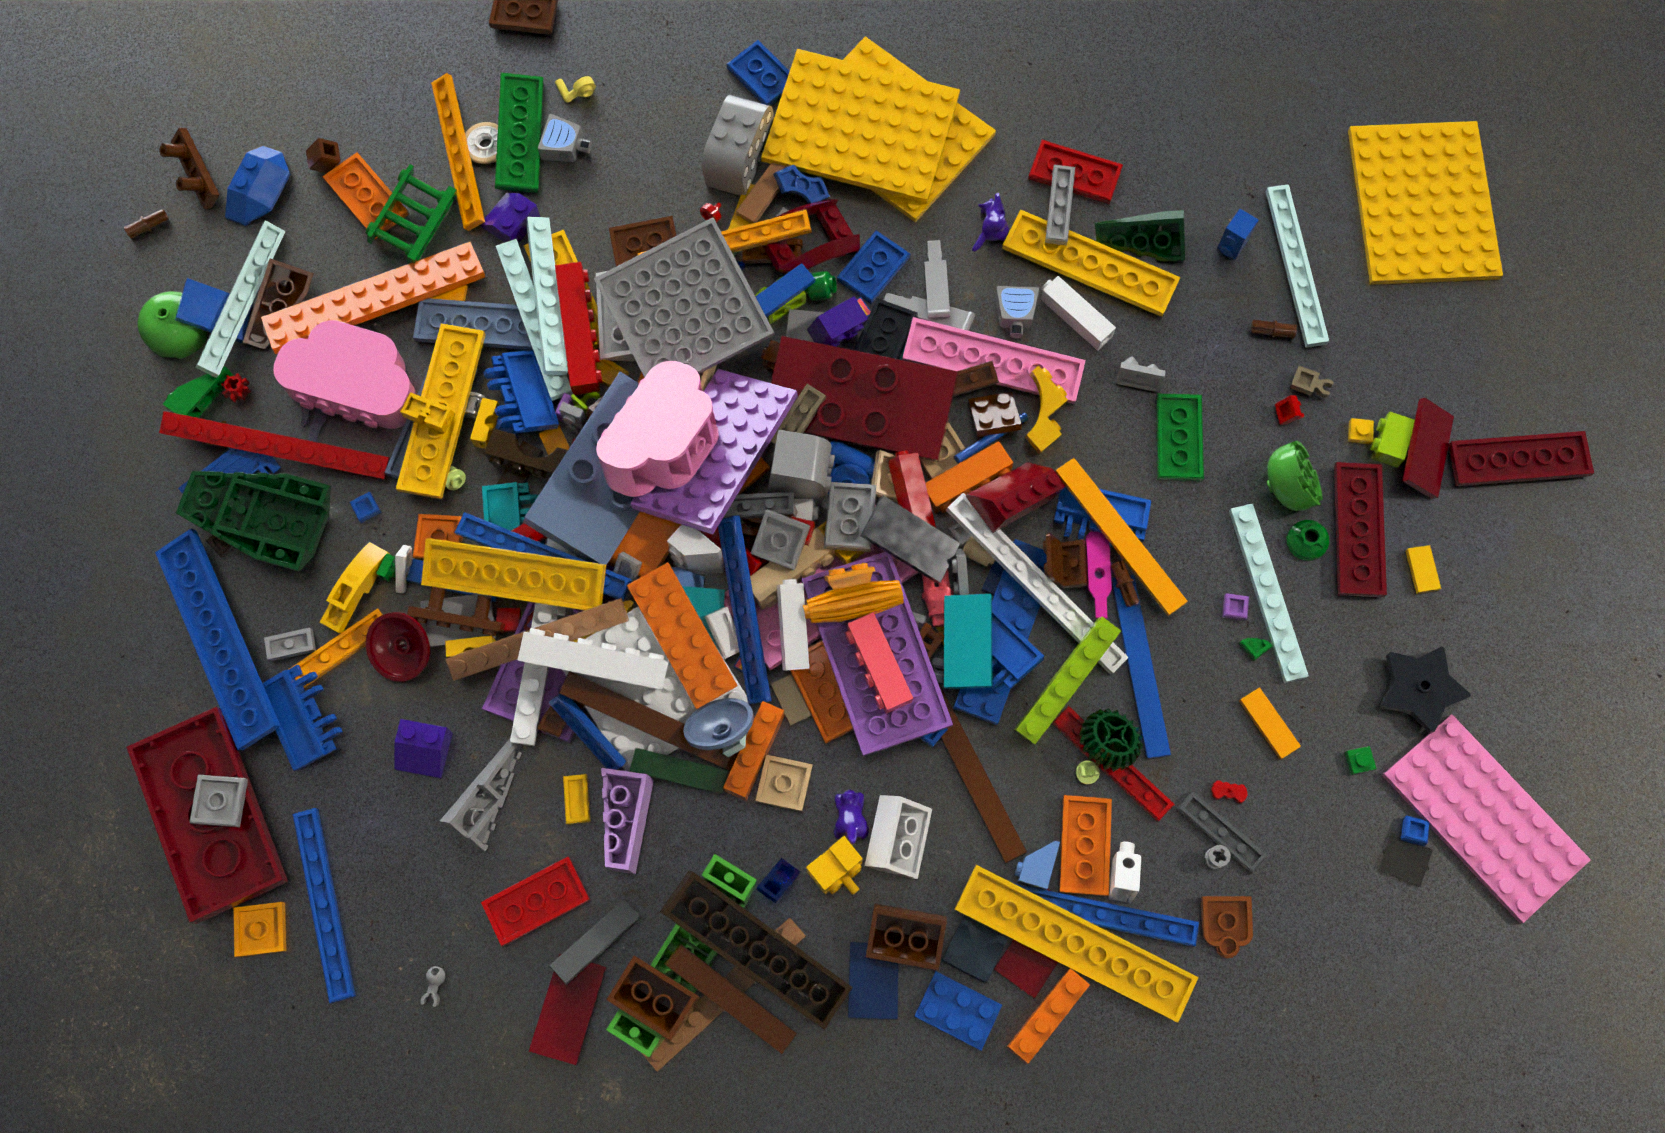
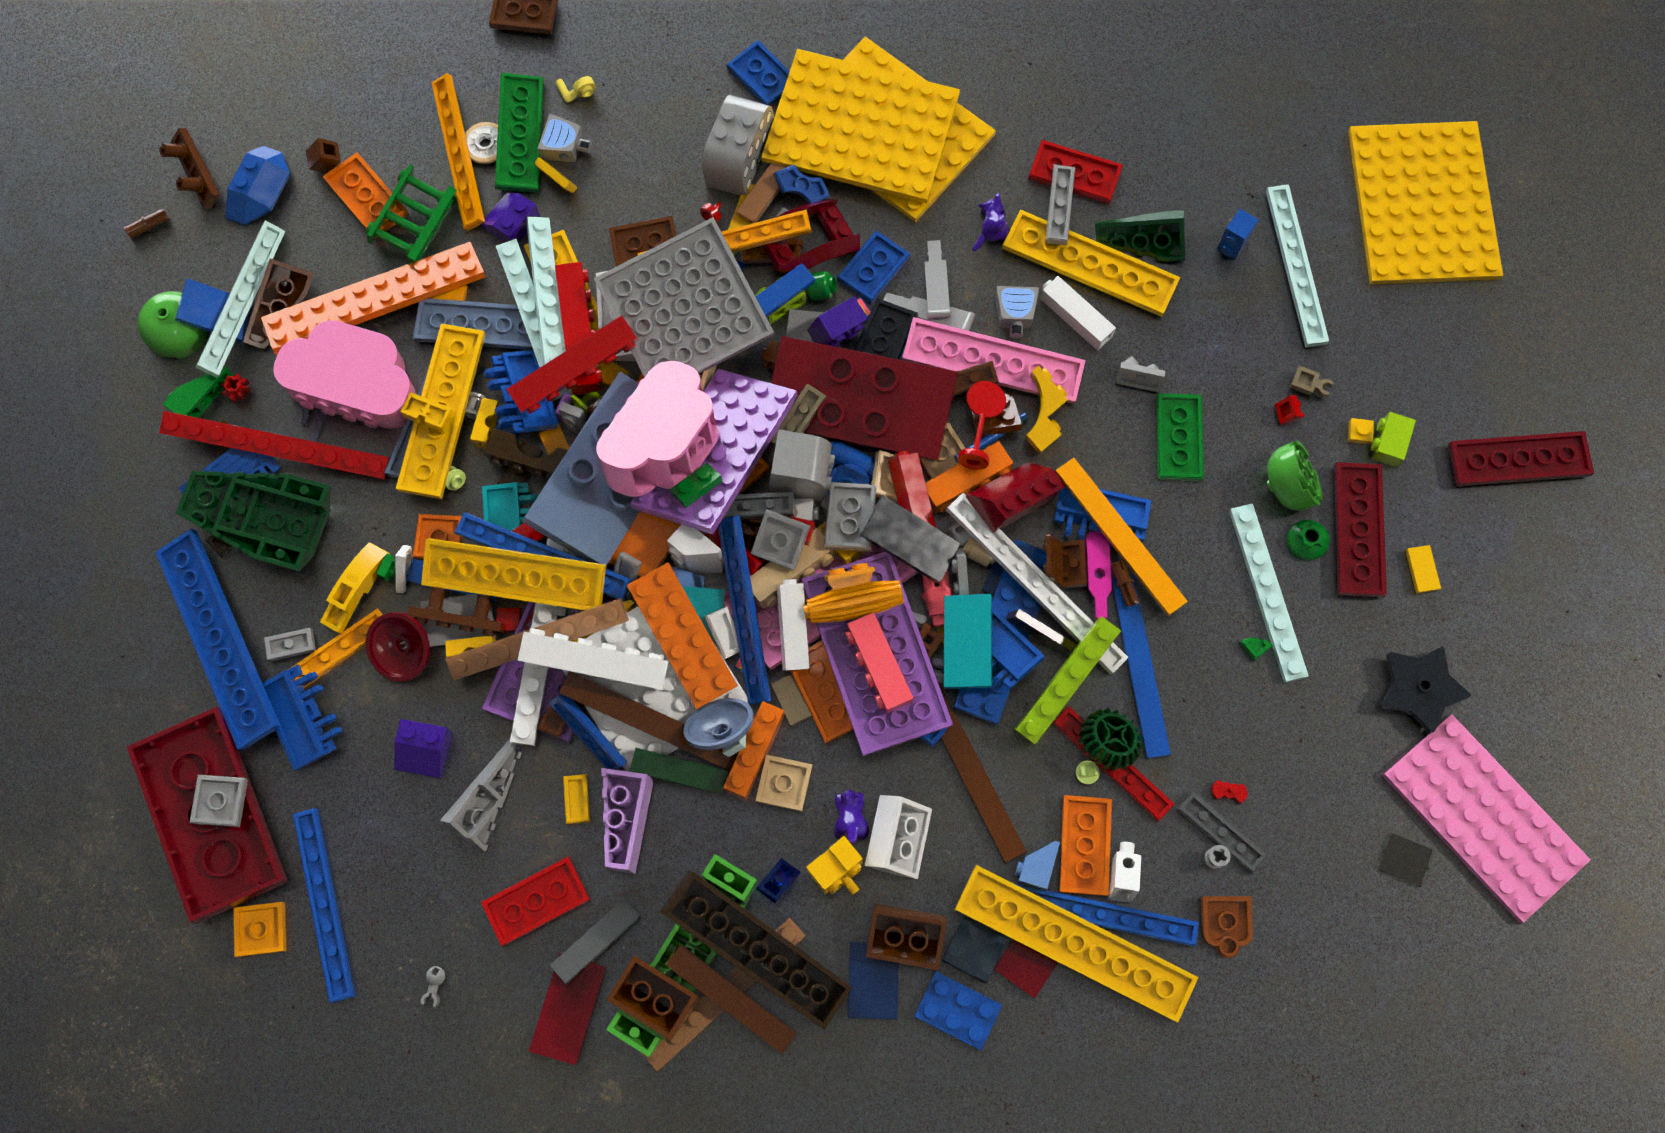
(365, 507): blue tile -> none
(555, 175): none -> yellow tile
(572, 365): none -> red brick
(696, 485): none -> green plate
(985, 401): none -> red piece
(1040, 631): none -> dark brown tile
(1048, 1016): orange brick -> none
(1235, 607): medium lavender tile -> none
(1269, 723): light orange tile -> none
(1273, 328): reddish brown axle -> none
(1360, 760): green plate -> none
(1415, 830): blue tile -> none
(1428, 448): dark red tile -> none

